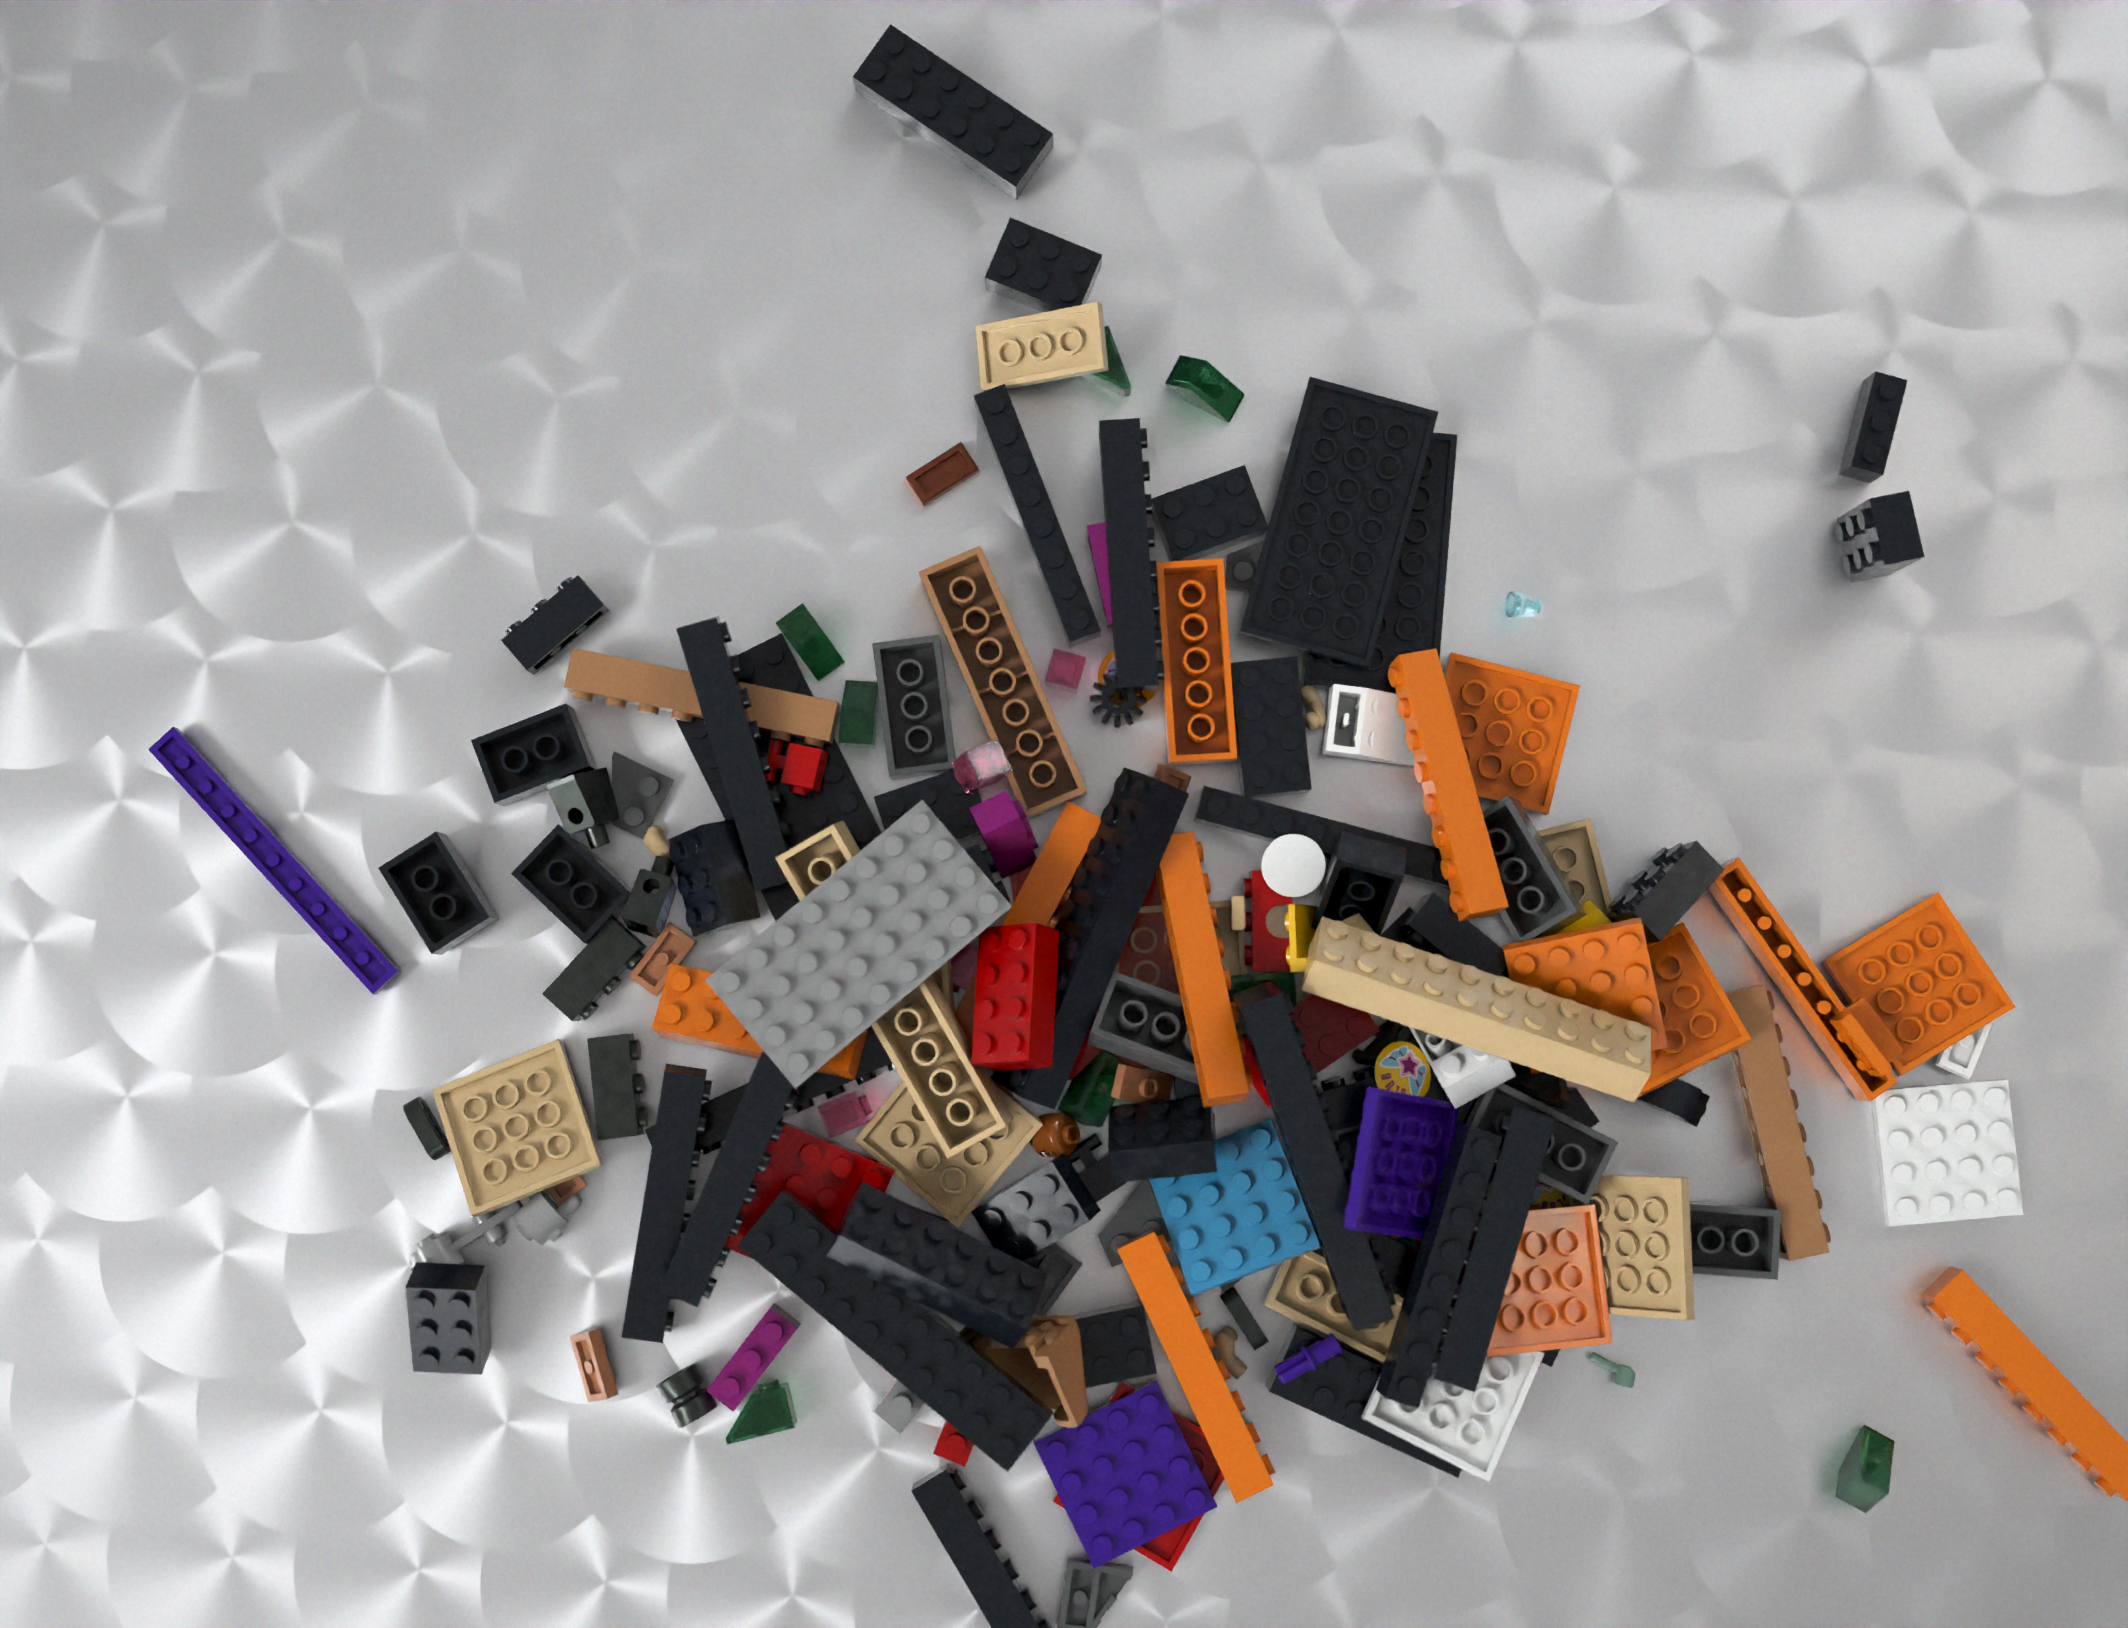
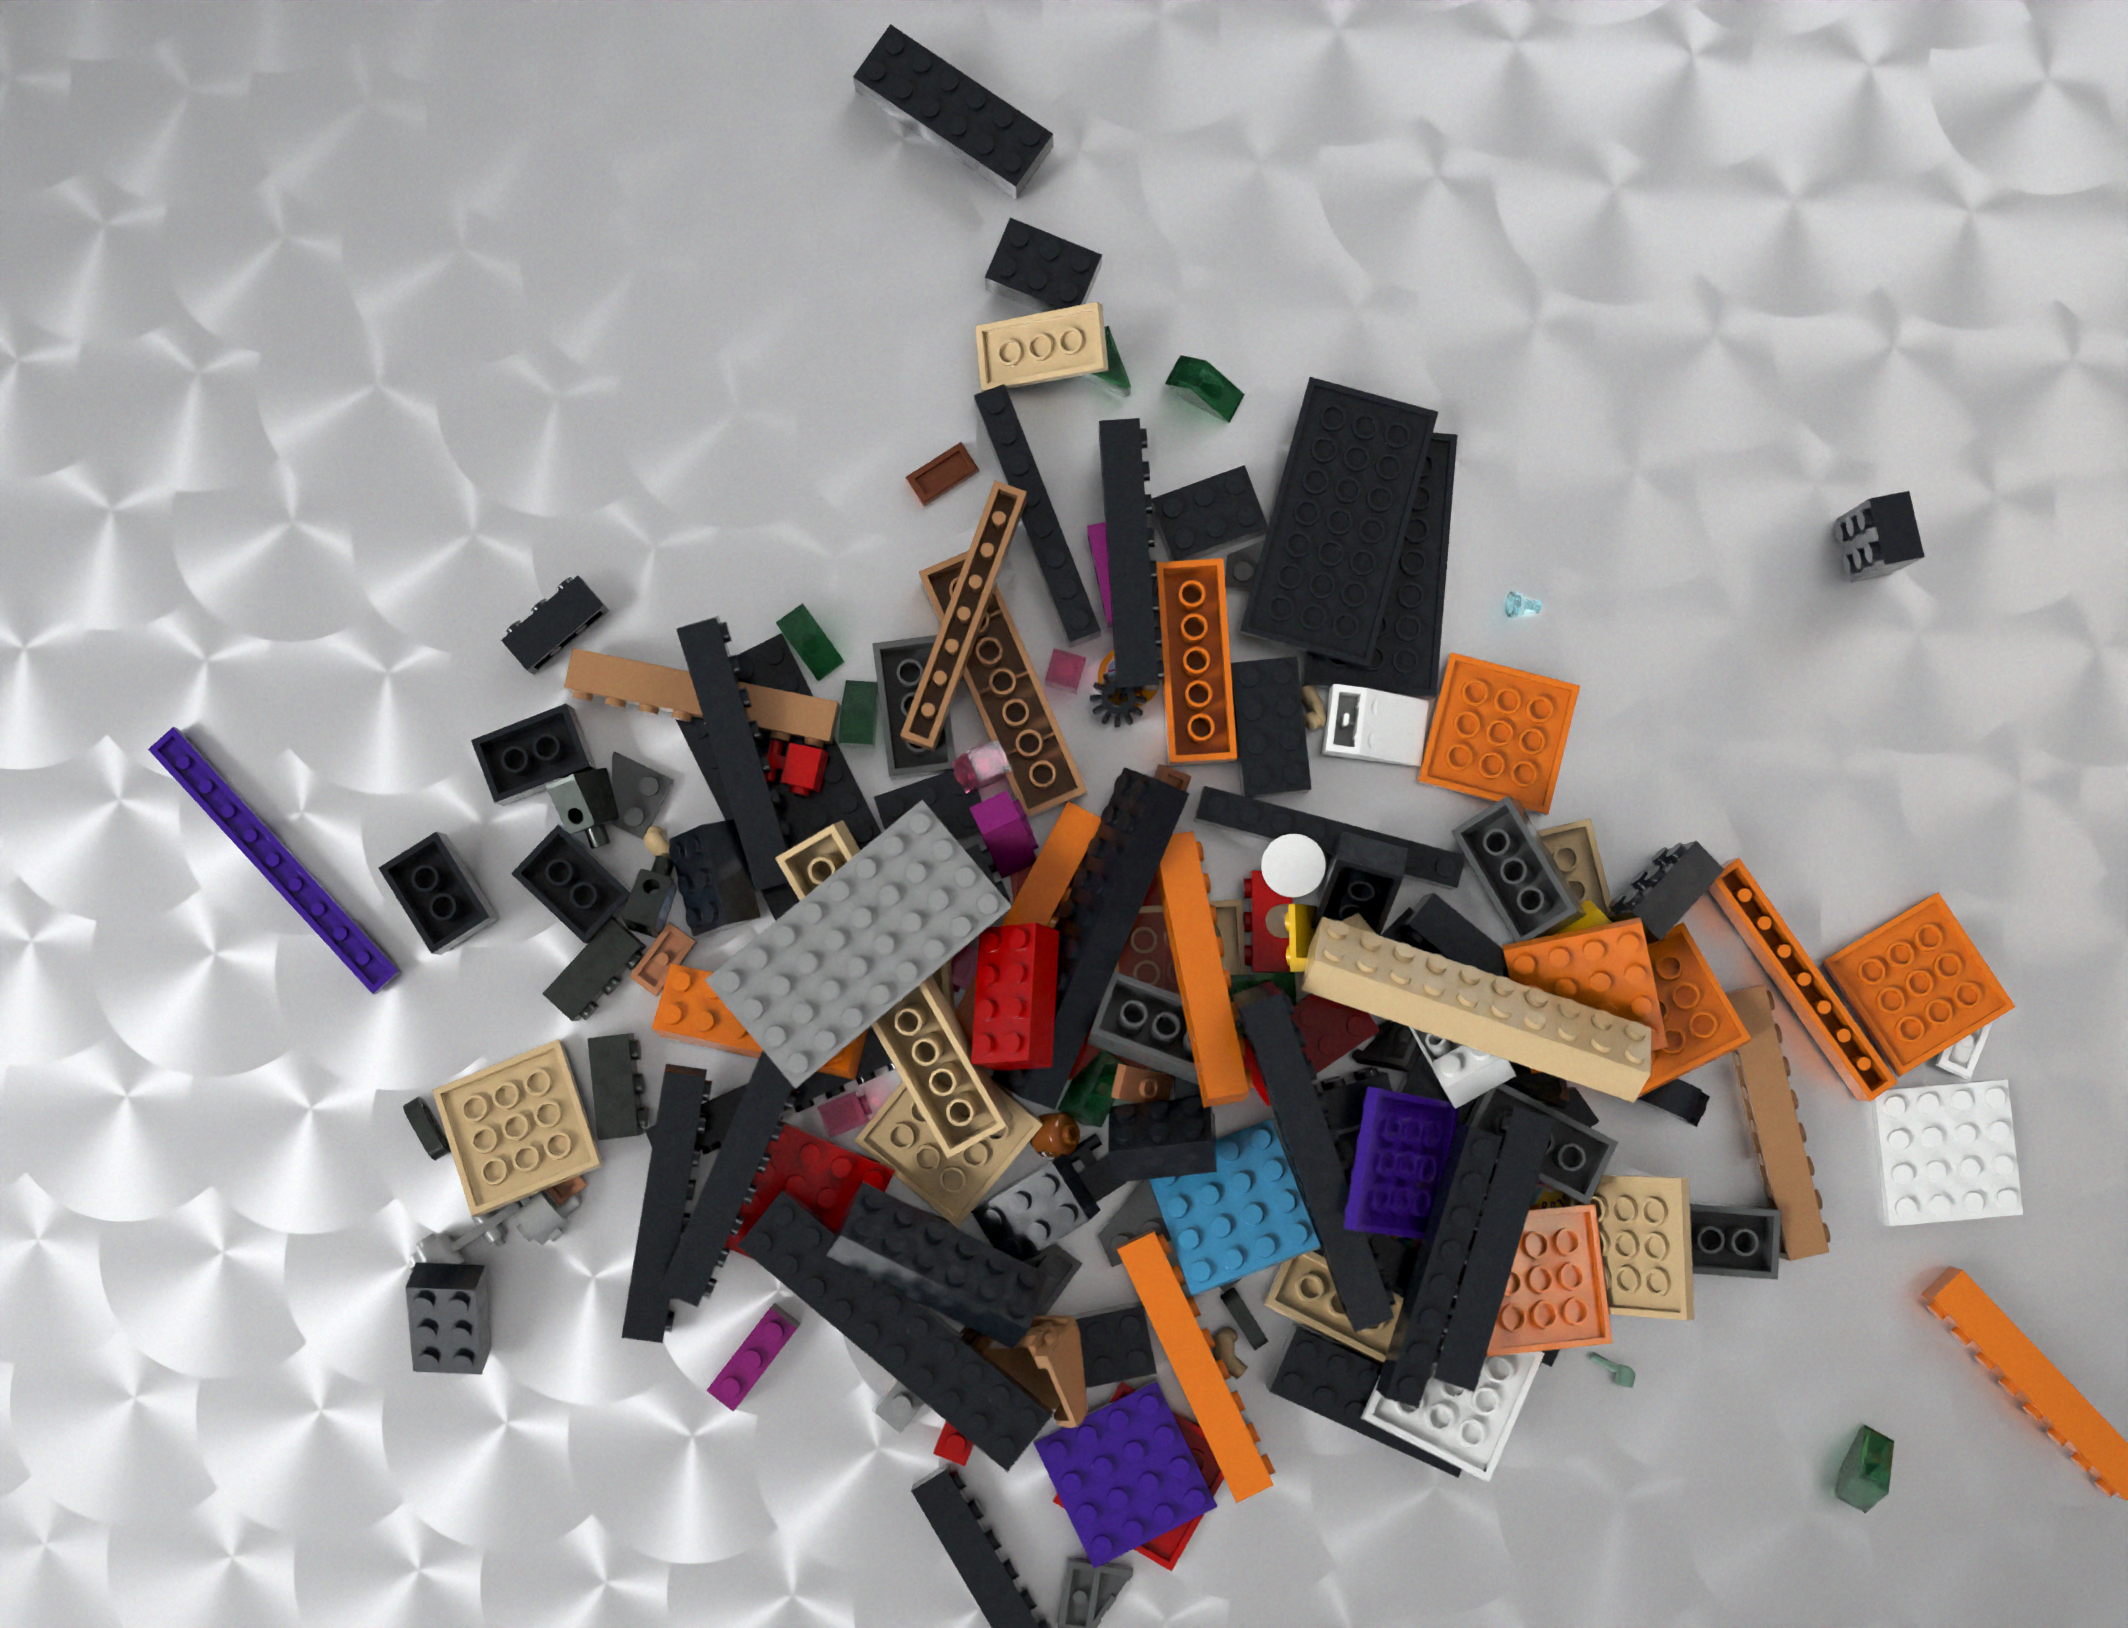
(594, 1365): nougat plate -> none
(686, 1395): pearl dark grey wheel -> none
(766, 1412): clear green slope -> none
(964, 616): none -> medium nougat brick
(1237, 913): tan tile -> none
(1308, 1358): dark purple axle -> none
(1403, 1069): sticker -> none
(1447, 785): orange brick -> none
(1867, 1037): orange panel -> none
(1873, 427): black brick -> none

